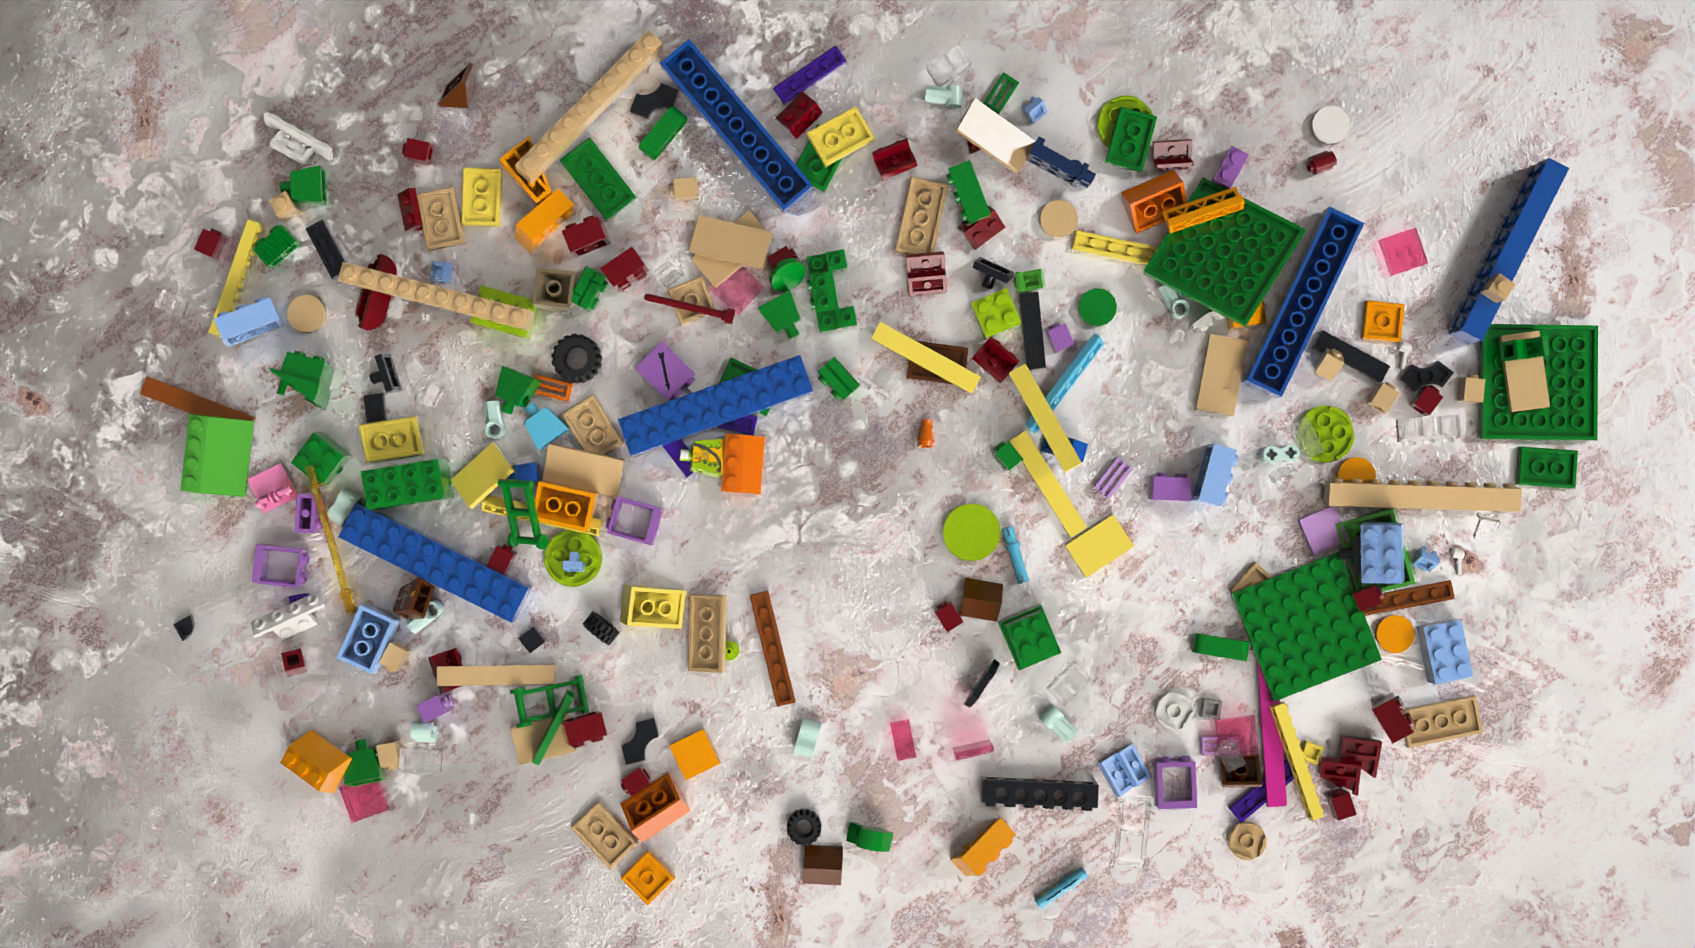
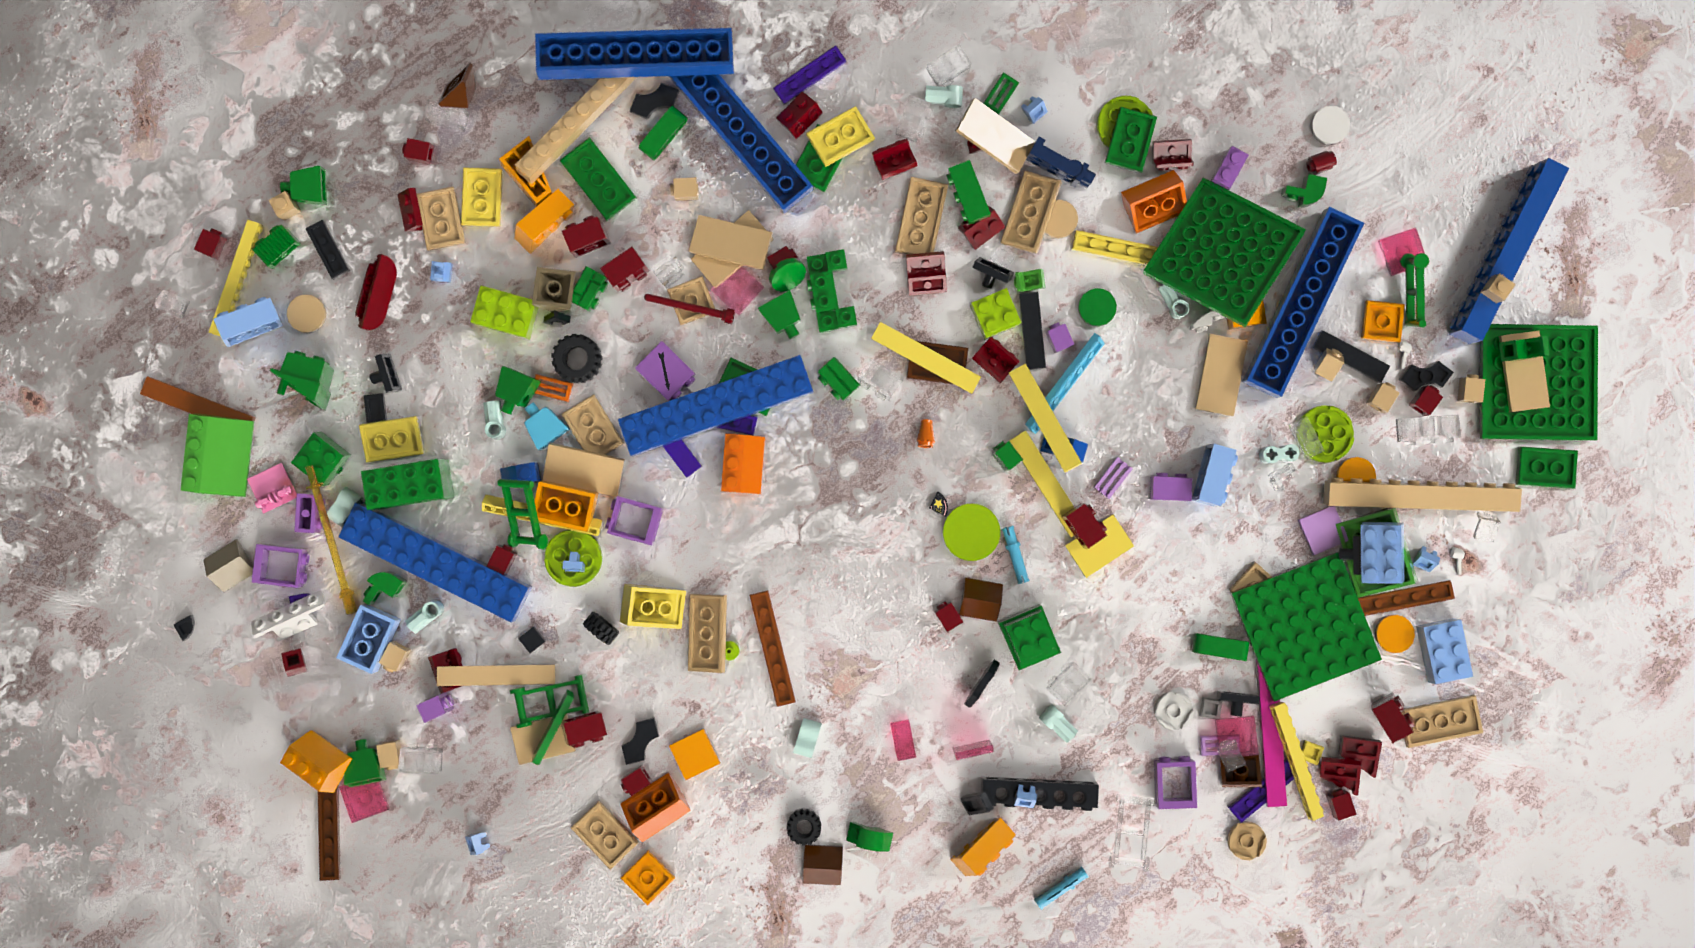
(228, 566): none -> dark tan slope
(295, 142): white bracket -> none
(329, 835): none -> reddish brown tile
(385, 582): none -> green brick
(413, 599): reddish brown torso -> none
(424, 732): light aqua axle -> none
(436, 296): tan brick -> none
(474, 843): none -> light blue tile
(482, 475): light yellow tile -> none
(556, 316): none -> black tile
(634, 53): none -> blue brick
(705, 457): torso -> none
(939, 504): none -> black tile
(977, 803): none -> black tile
(1025, 799): none -> light blue tile
(1031, 212): none -> tan tile
(1084, 525): none -> dark red brick
(1124, 770): light blue slope -> none
(1203, 214): light orange fence -> none
(1237, 700): none -> black tile
(1311, 191): none -> green brick
(1368, 597): dark red brick -> none
(1420, 262): none -> green piece

